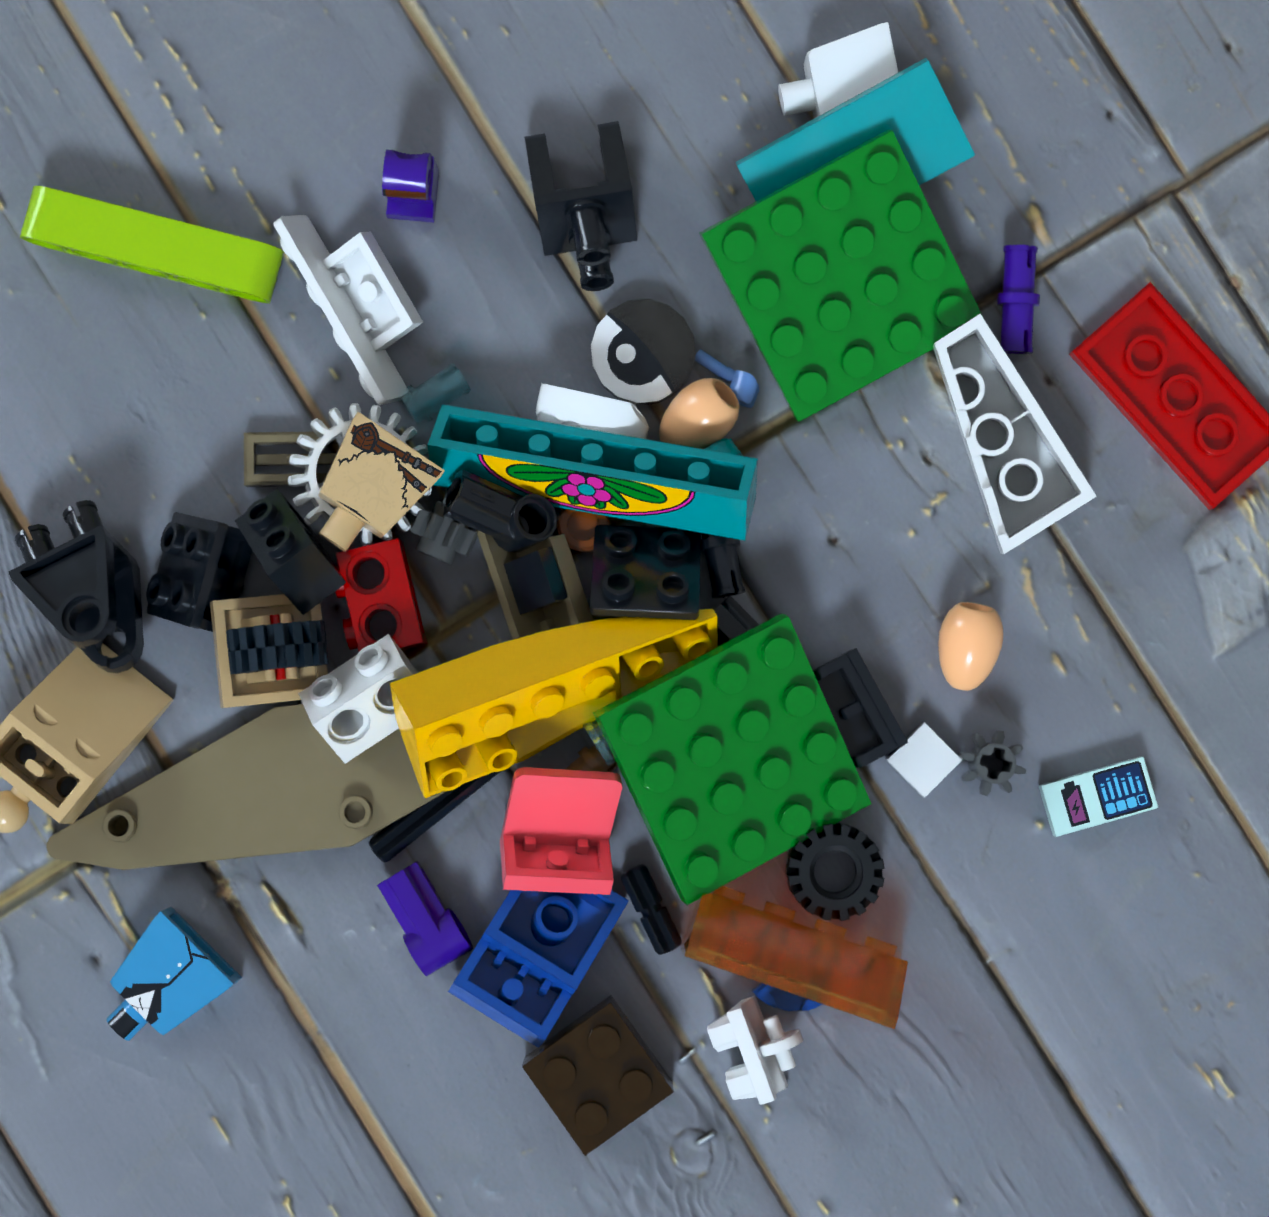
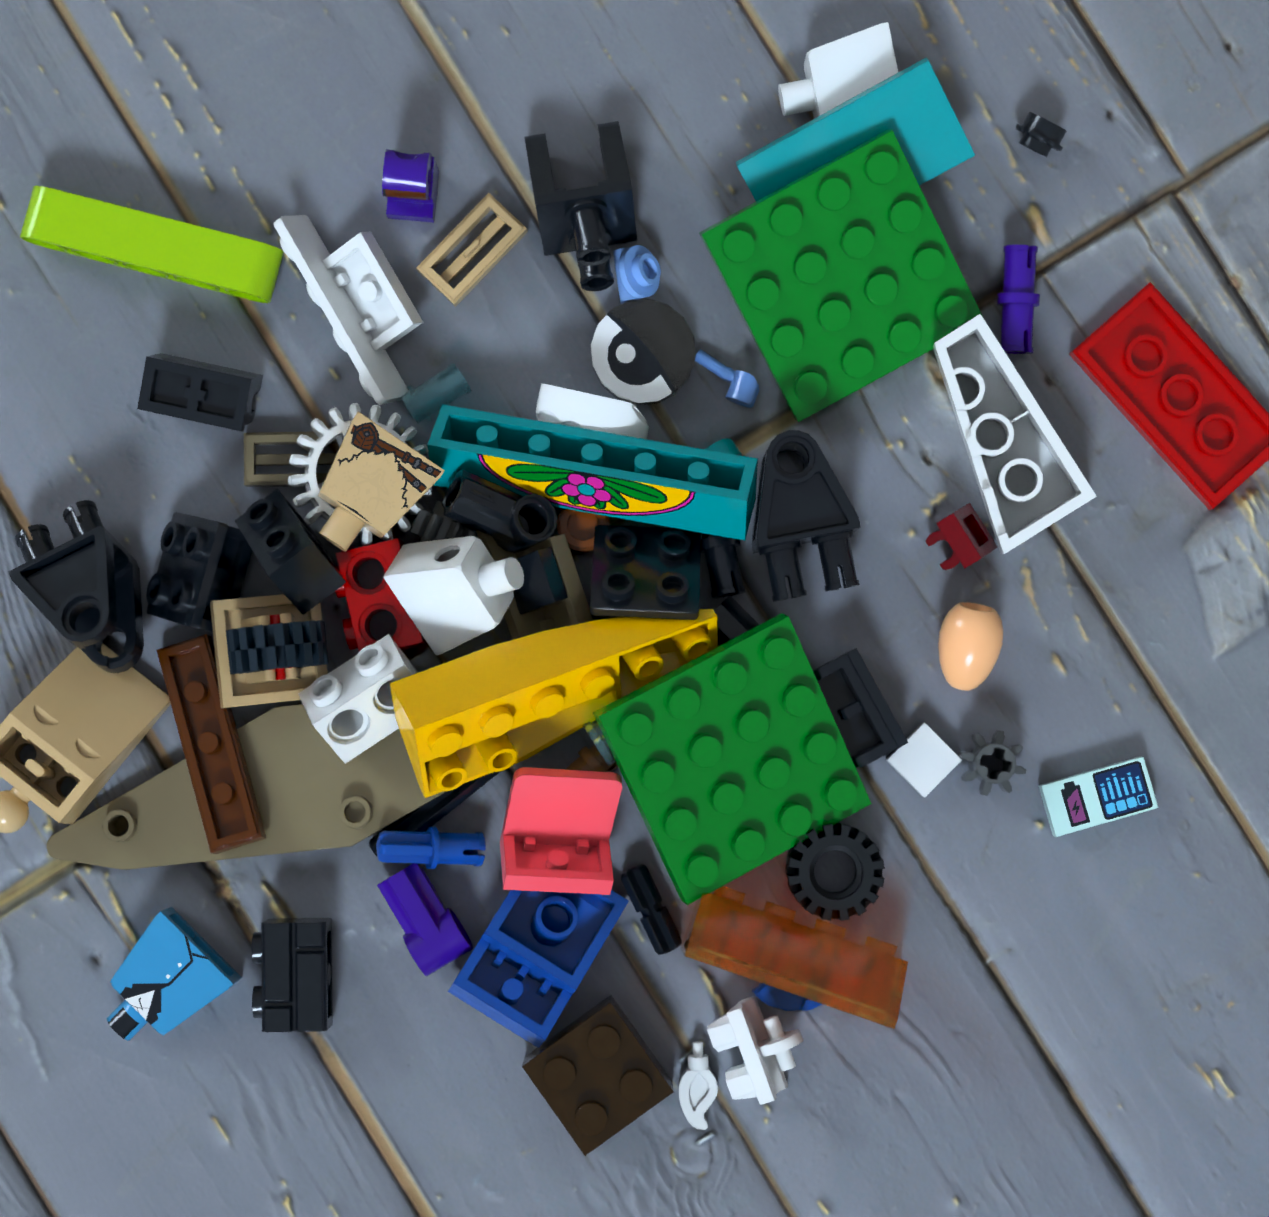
(198, 391): none -> black hinge
(211, 745): none -> reddish brown tile
(294, 974): none -> black brick
(430, 847): none -> blue axle
(442, 281): none -> tan tile
(453, 588): none -> white torso
(636, 273): none -> light blue plate
(697, 1087): none -> white piece
(700, 414): light nougat animal -> none
(801, 511): none -> black piece
(965, 536): none -> dark red tile
(1040, 134): none -> black plate

